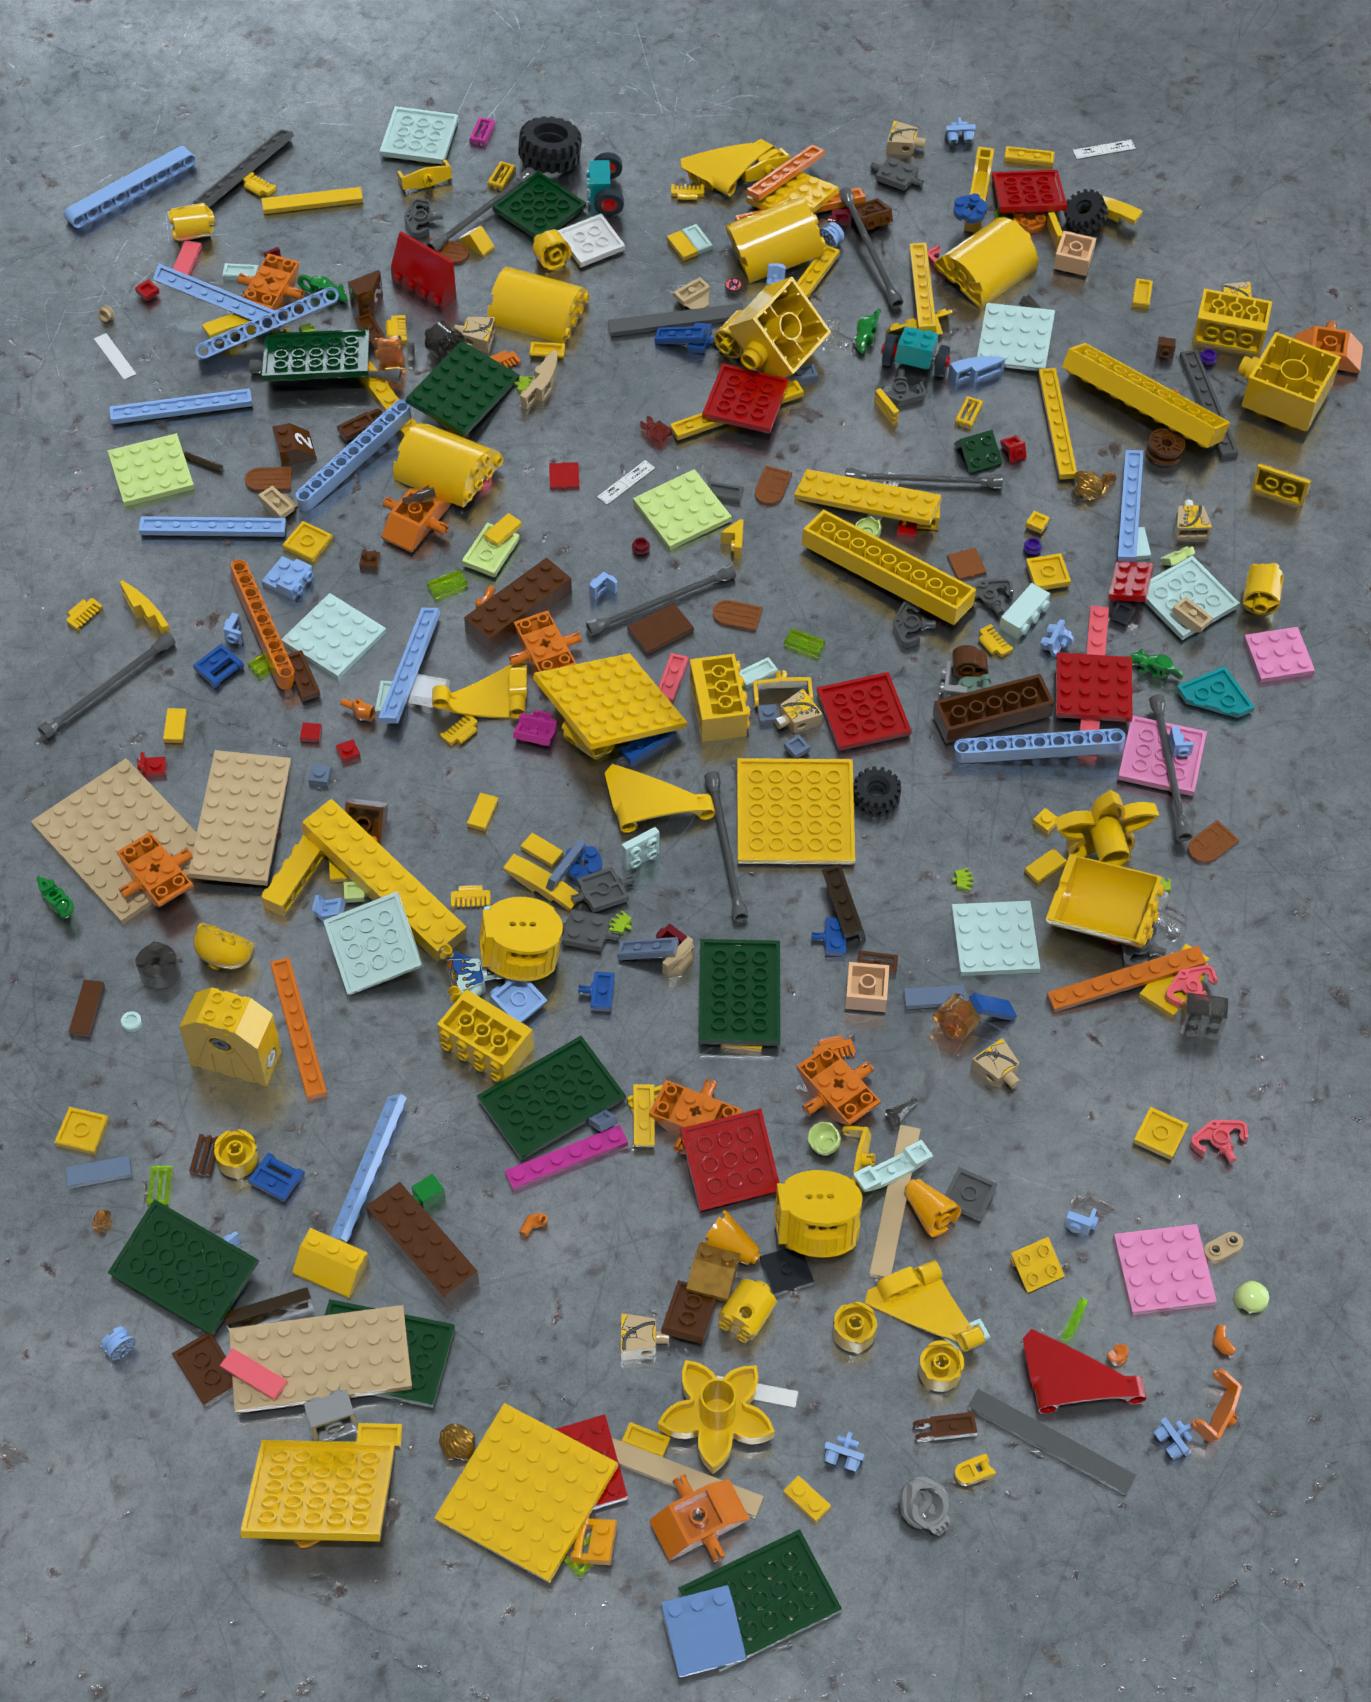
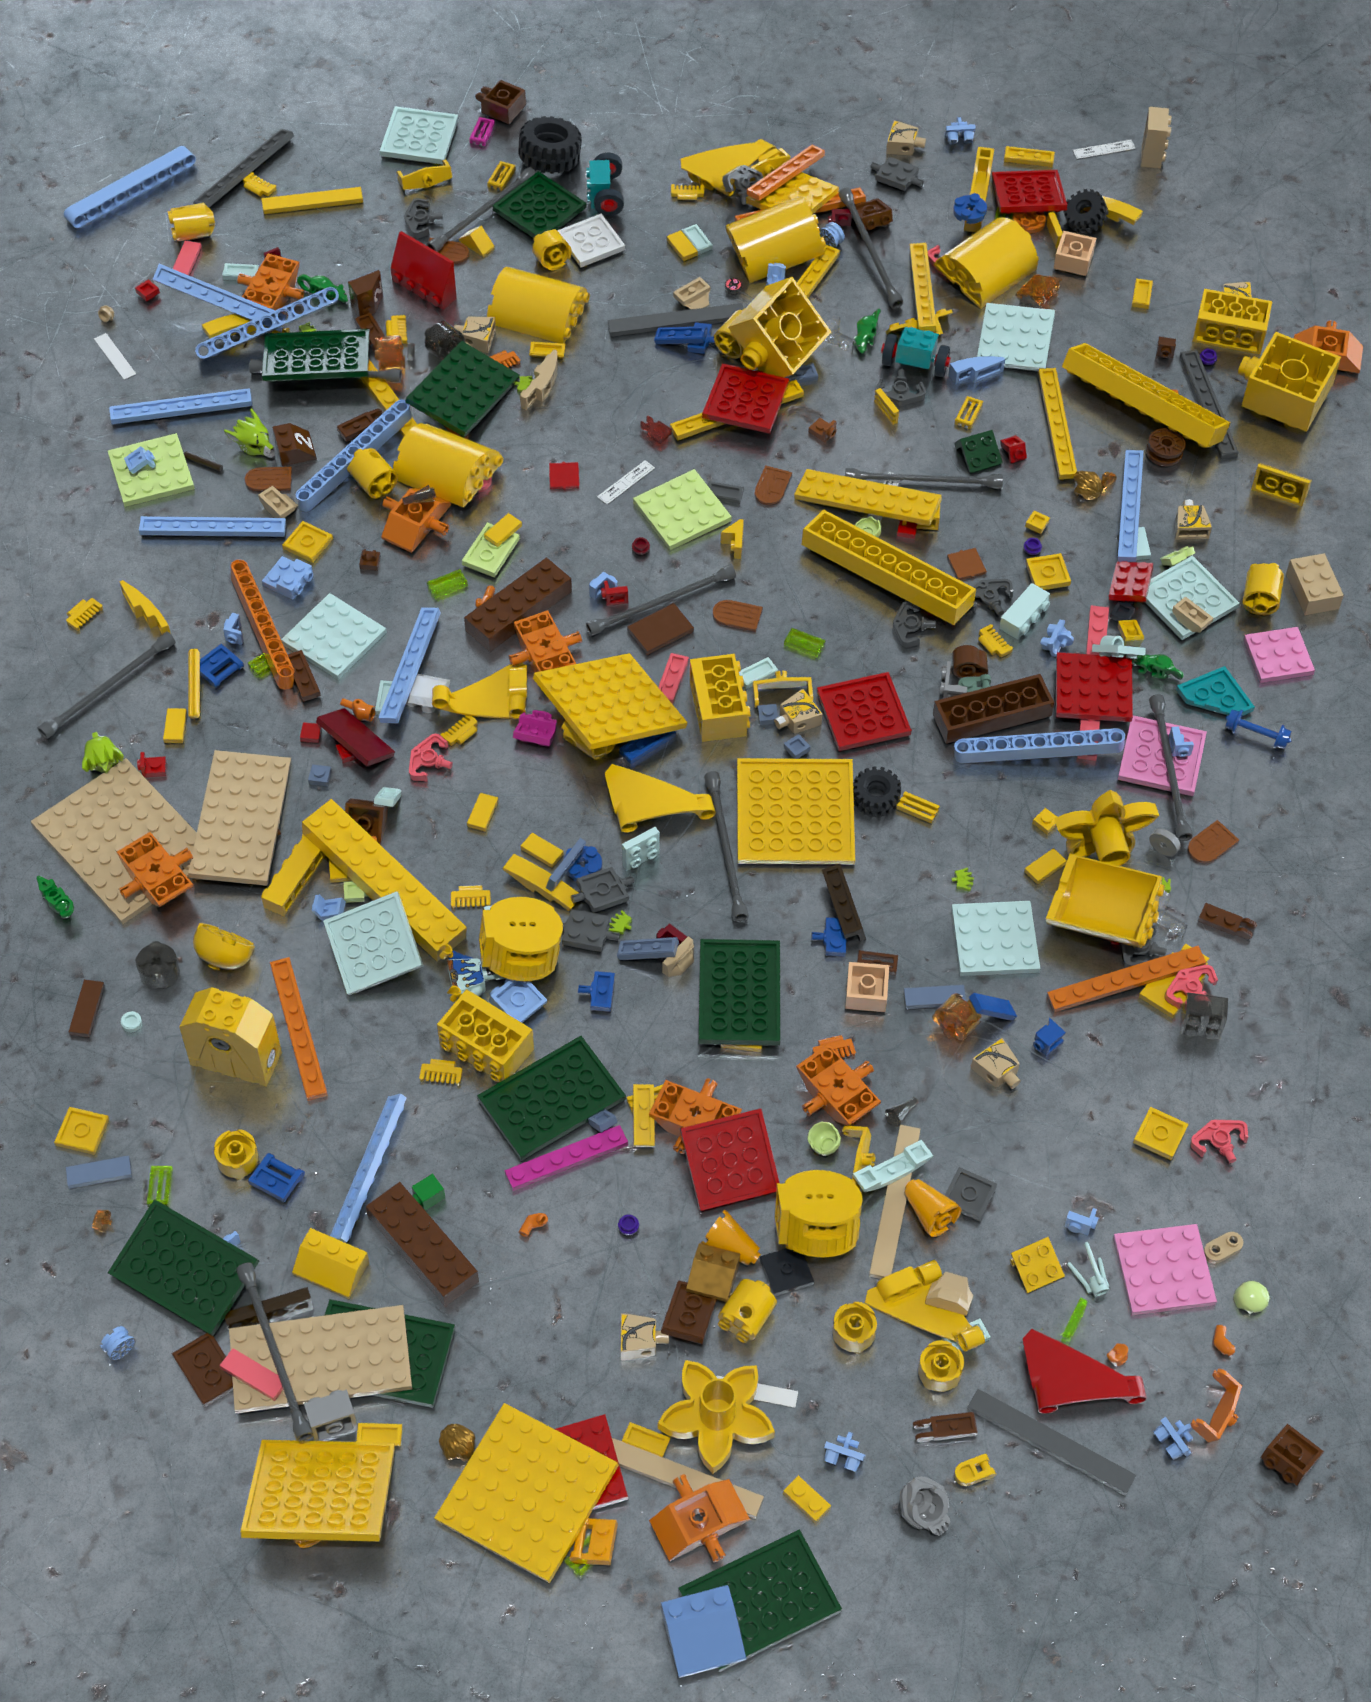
(100, 754): none -> lime piece
(139, 459): none -> light blue bracket
(193, 683): none -> yellow axle
(209, 1139): reddish brown tile -> none
(252, 433): none -> lime piece
(301, 1427): none -> dark grey hose
(355, 736): none -> dark red tile
(372, 473): none -> yellow cylinder
(387, 796): none -> light aqua tile
(425, 756): none -> coral piece
(442, 1068): none -> yellow piece
(502, 101): none -> reddish brown hinge
(614, 595): none -> red bracket
(628, 1224): none -> dark purple plate
(742, 180): none -> dark grey piece
(823, 429): none -> dark orange bracket
(919, 805): none -> yellow tile
(951, 1293): none -> tan slope
(1040, 288): none -> clear orange hinge
(1048, 1037): none -> blue window
(1098, 1283): none -> light aqua plant
(1115, 646): none -> light aqua plate
(1131, 633): none -> yellow slope
(1155, 136): none -> tan brick
(1164, 842): none -> light grey piece
(1227, 921): none -> reddish brown hinge
(1234, 720): none -> blue piece
(1291, 1455): none -> reddish brown plate
(1314, 584): none -> tan brick

